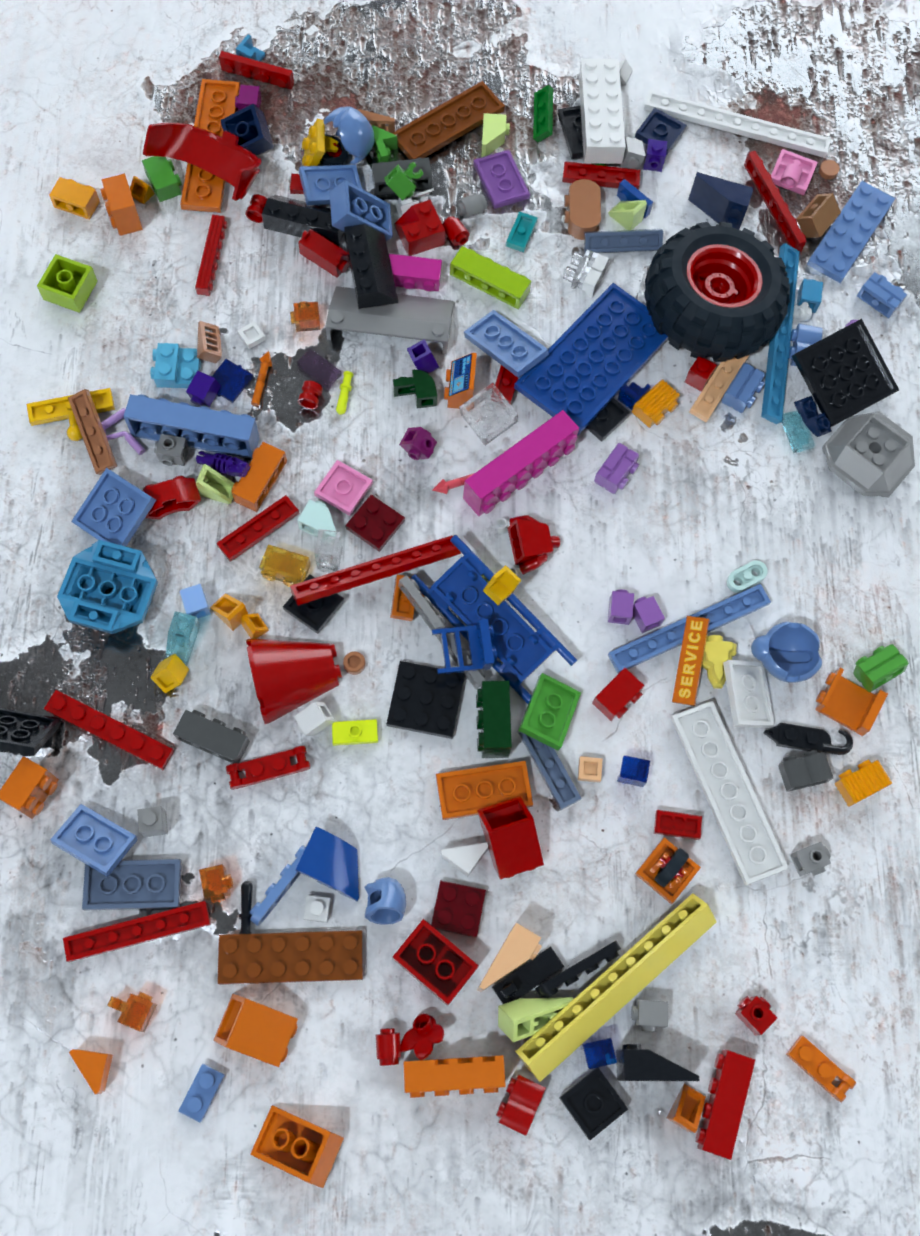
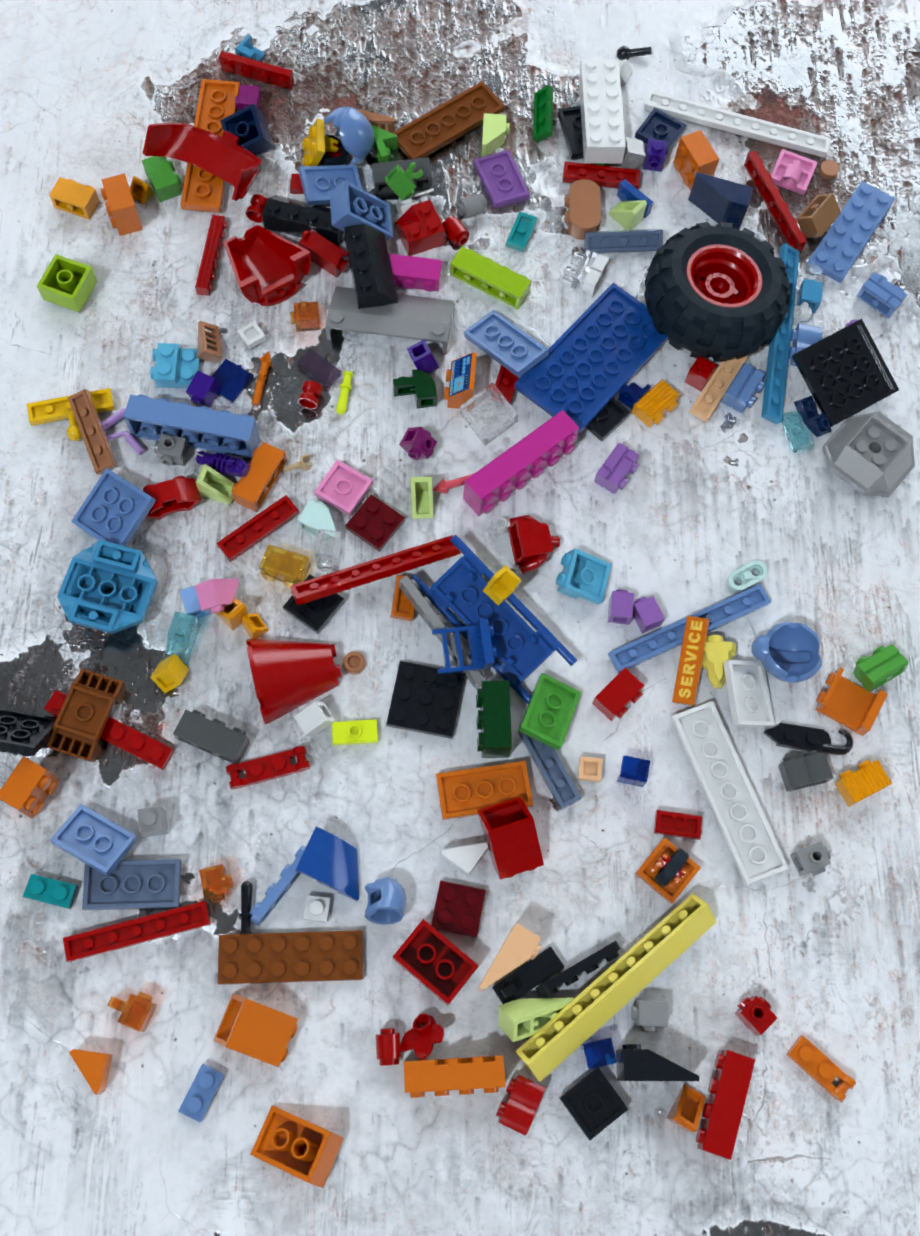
(50, 891): none -> teal plate
(85, 715): none -> dark orange plate
(216, 594): none -> bright pink slope
(267, 265): none -> red cone
(304, 466): none -> tan hand
(421, 497): none -> yellowish green slope
(583, 576): none -> medium azure plate
(625, 53): none -> black bar
(693, 156): none -> orange brick

